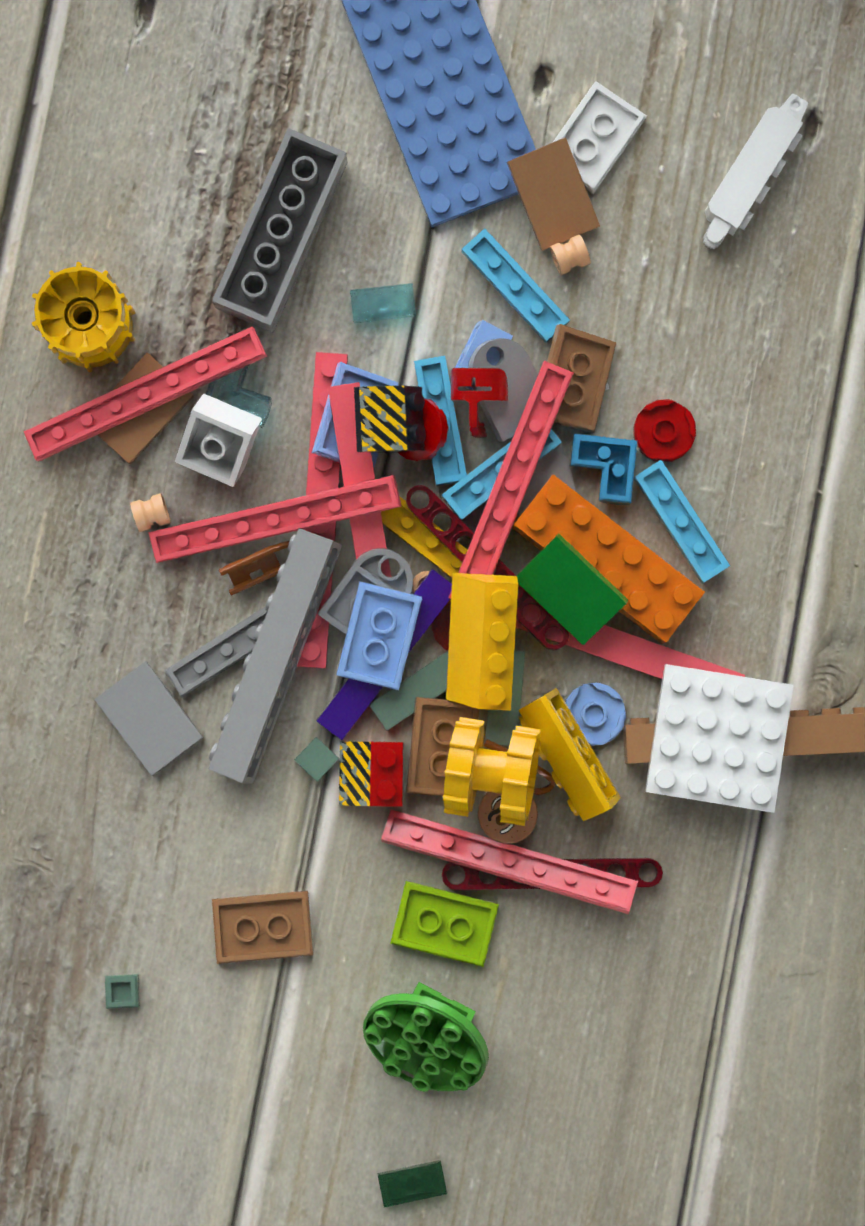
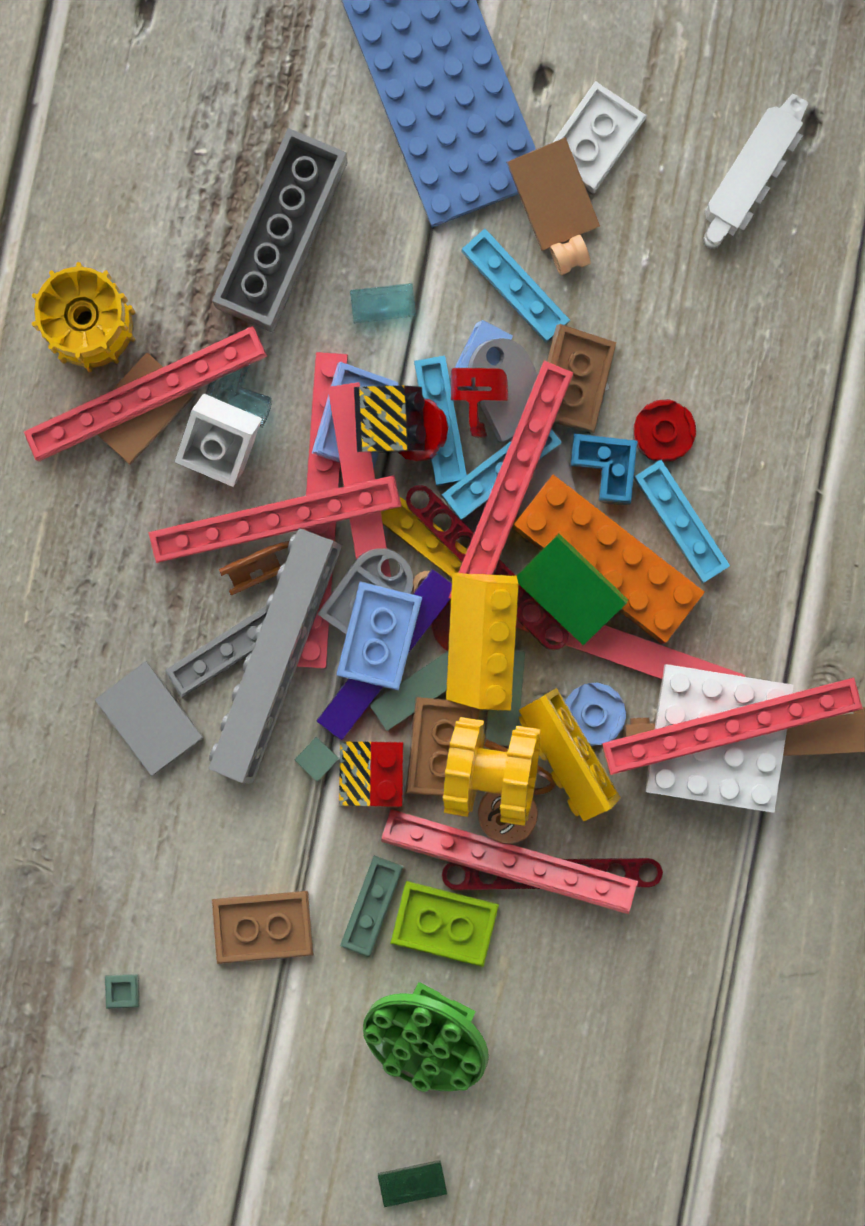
(150, 511): light nougat wheel -> none
(371, 906): none -> sand green tile
(732, 726): none -> coral tile

